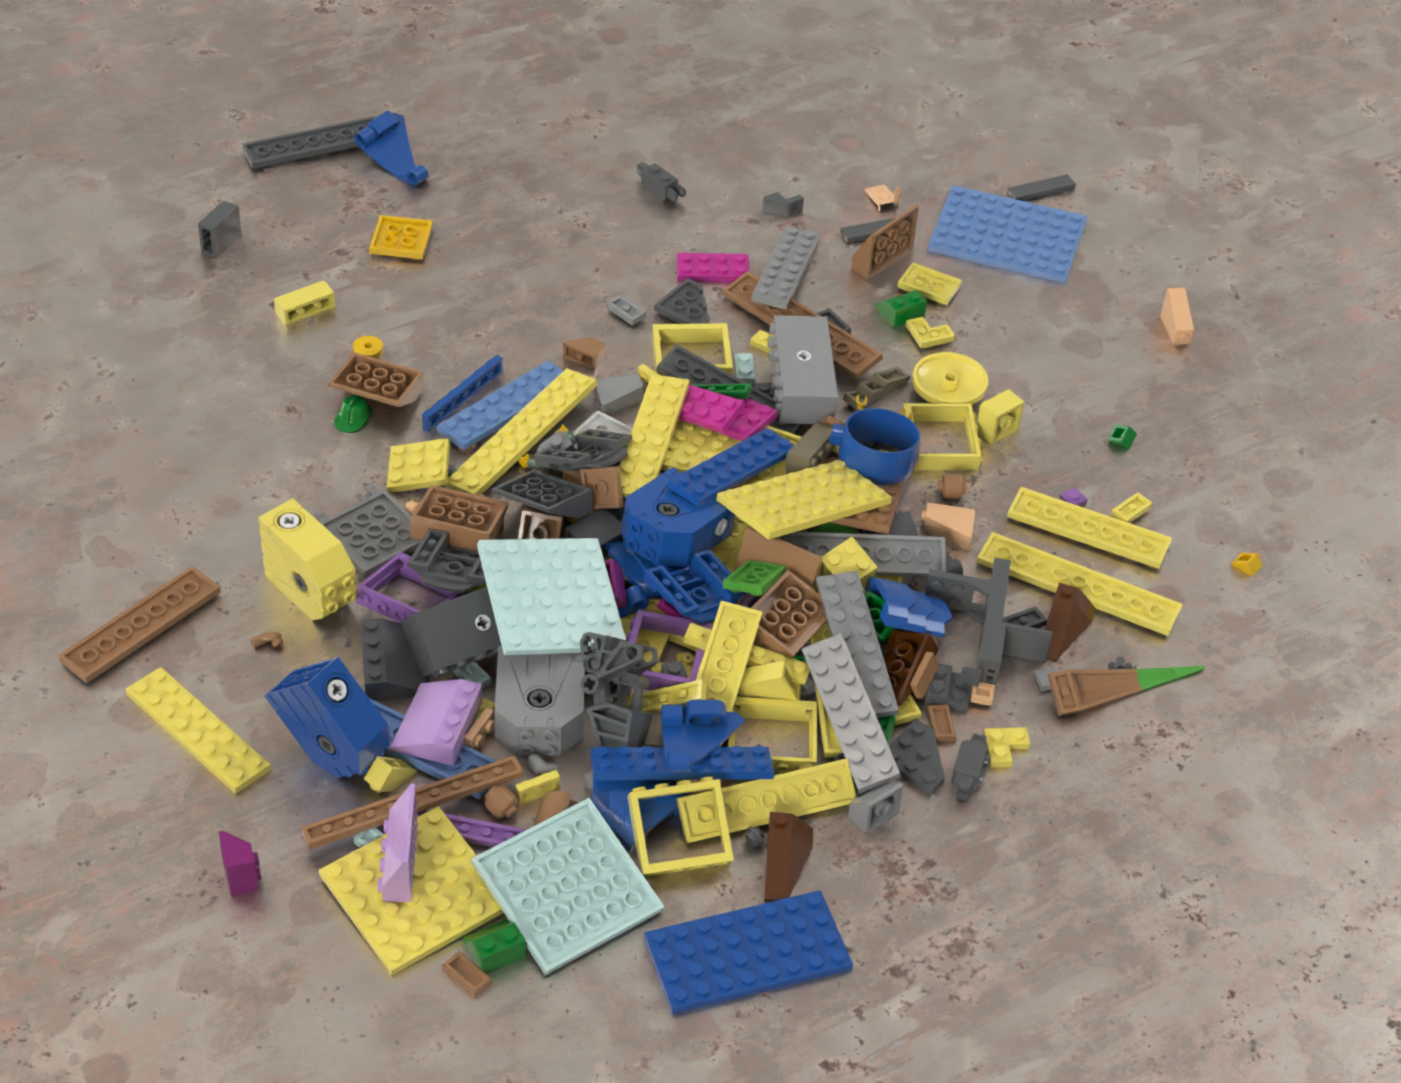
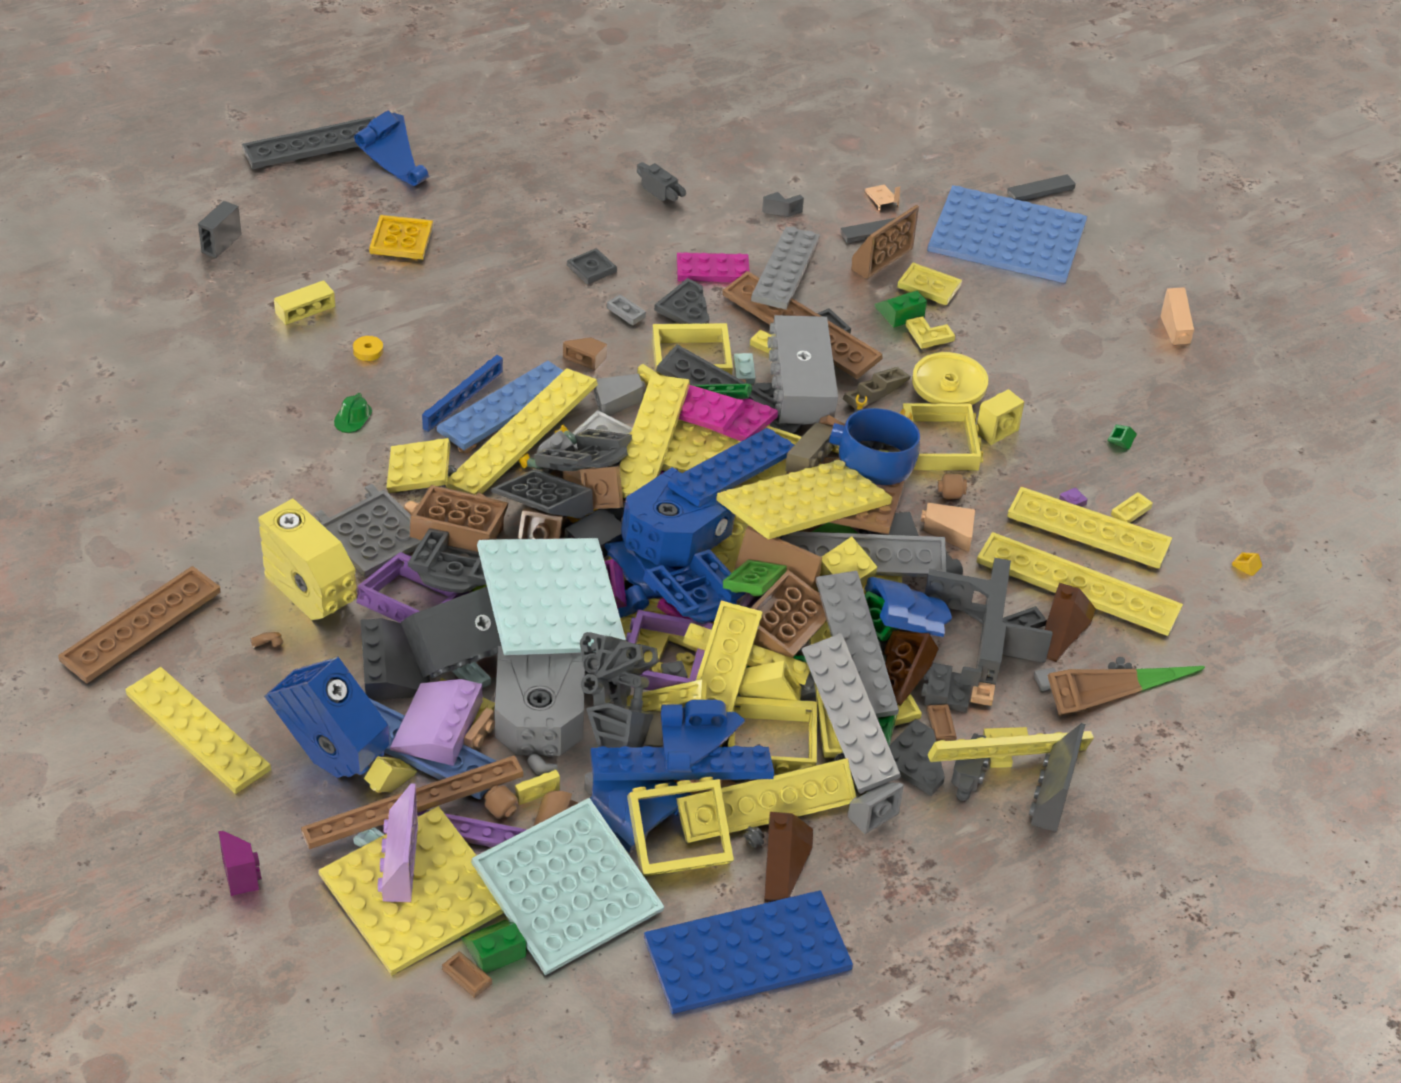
(379, 380): medium nougat slope -> none
(591, 266): none -> dark grey tile
(924, 675): medium nougat tile -> none
(1000, 746): none -> light yellow plate
(1056, 780): none -> dark grey slope

